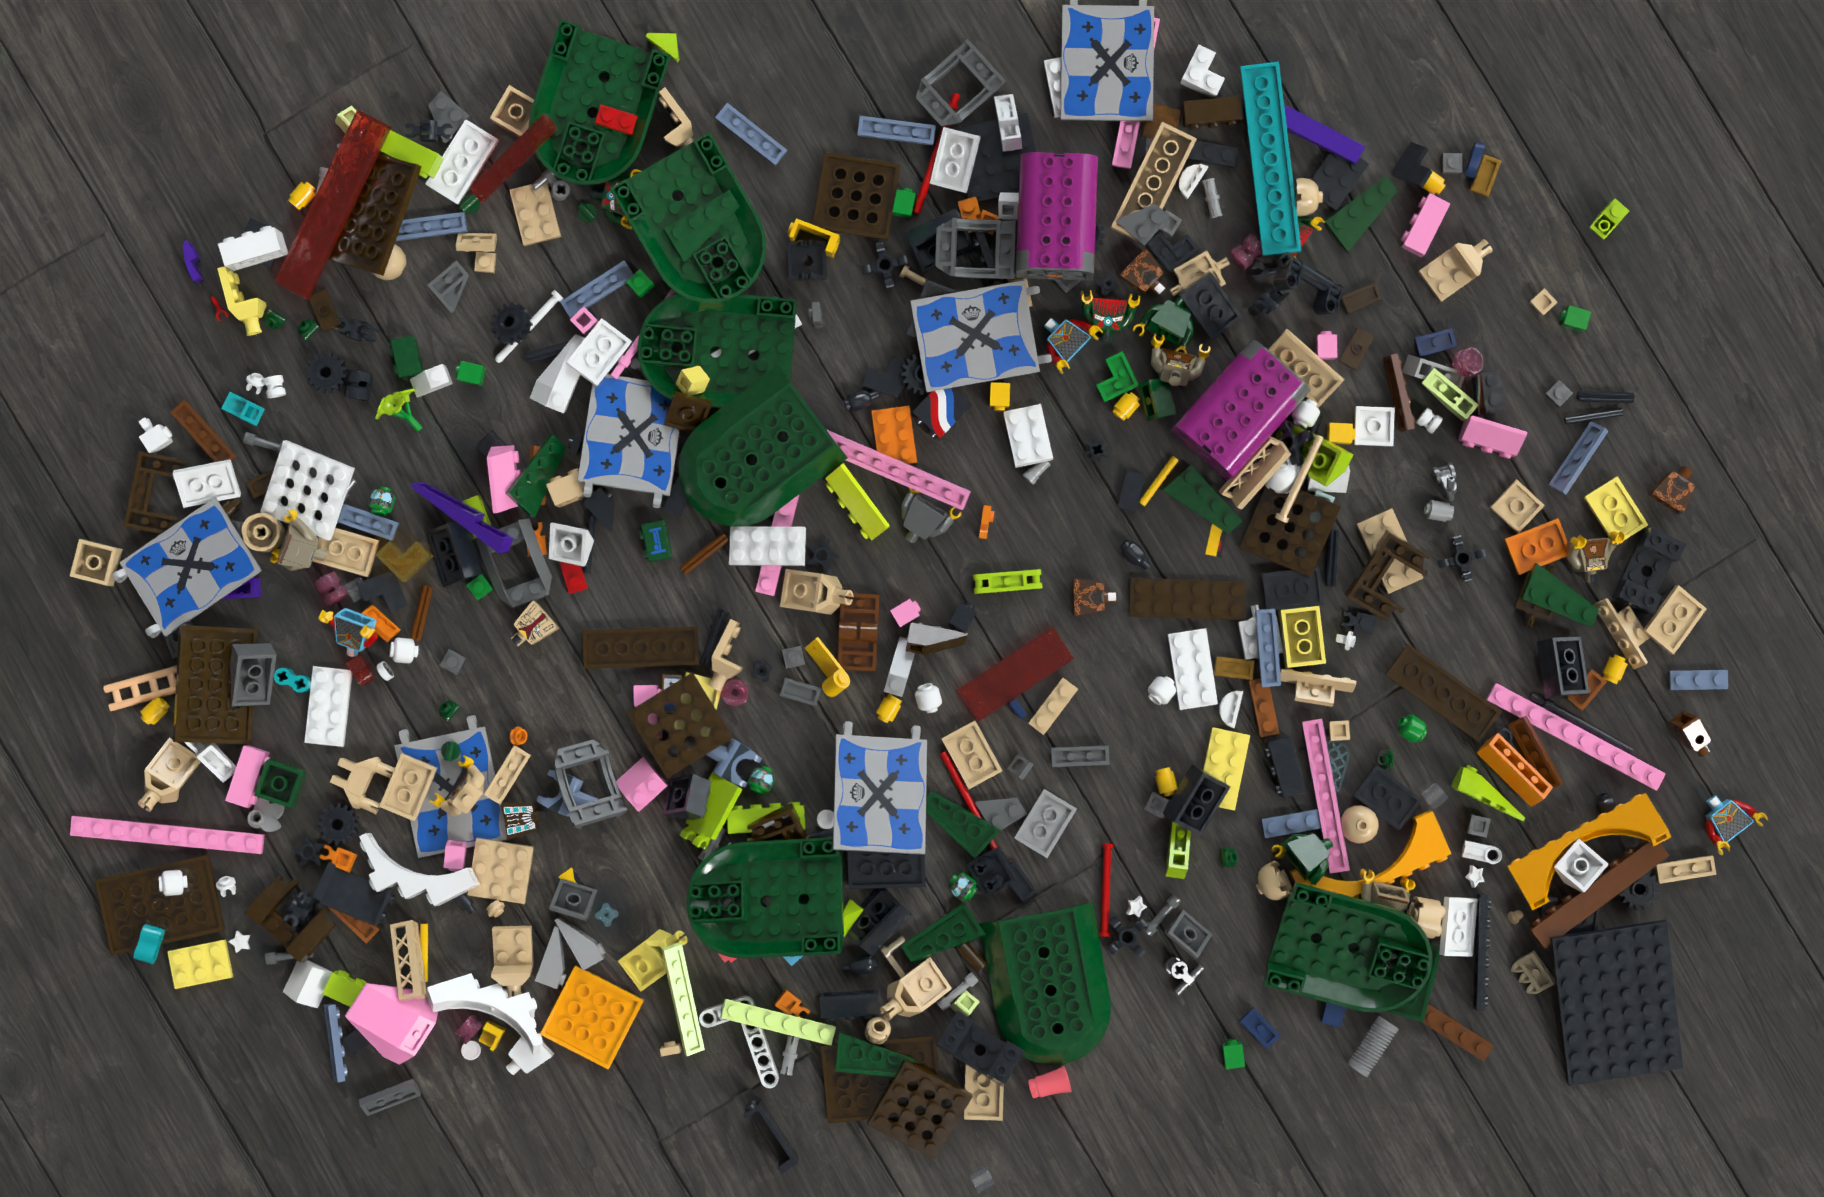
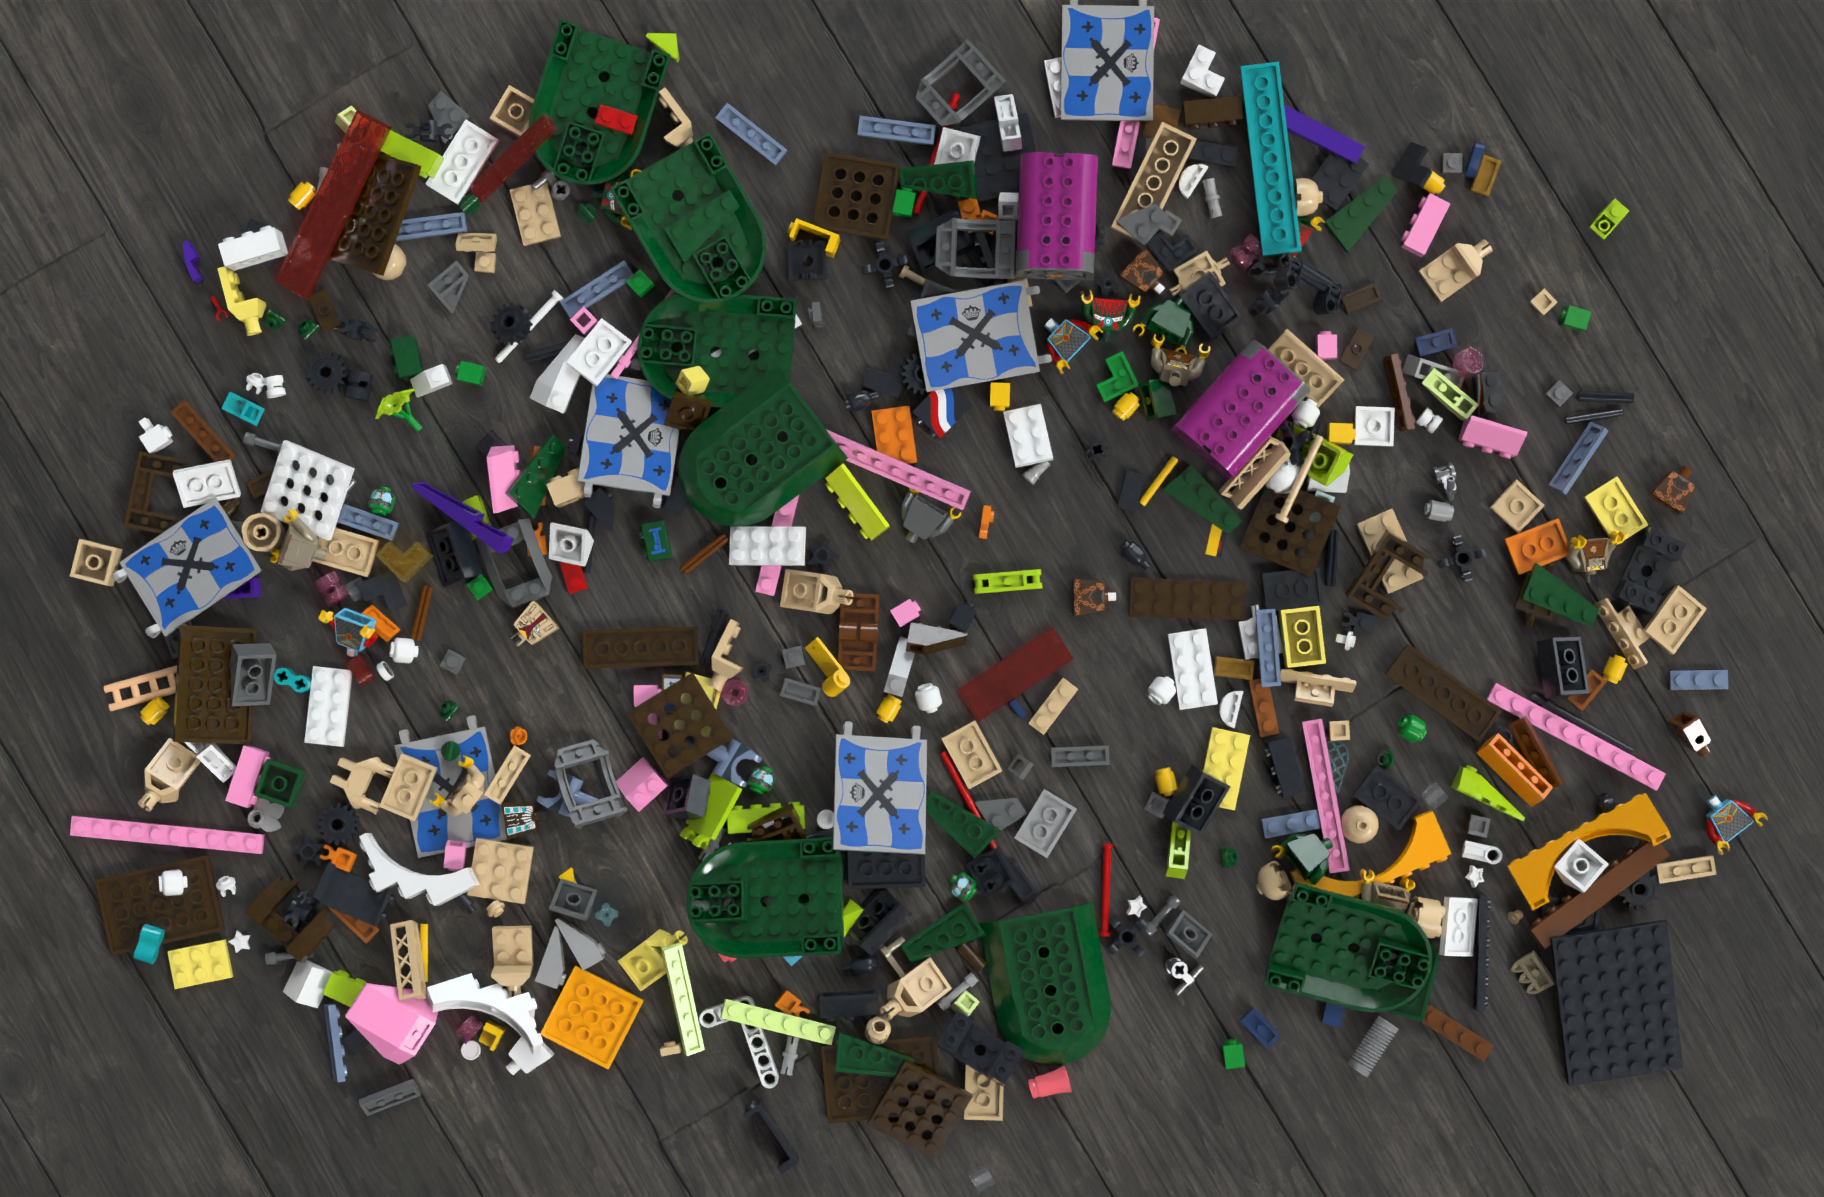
(946, 178): none -> dark green wing

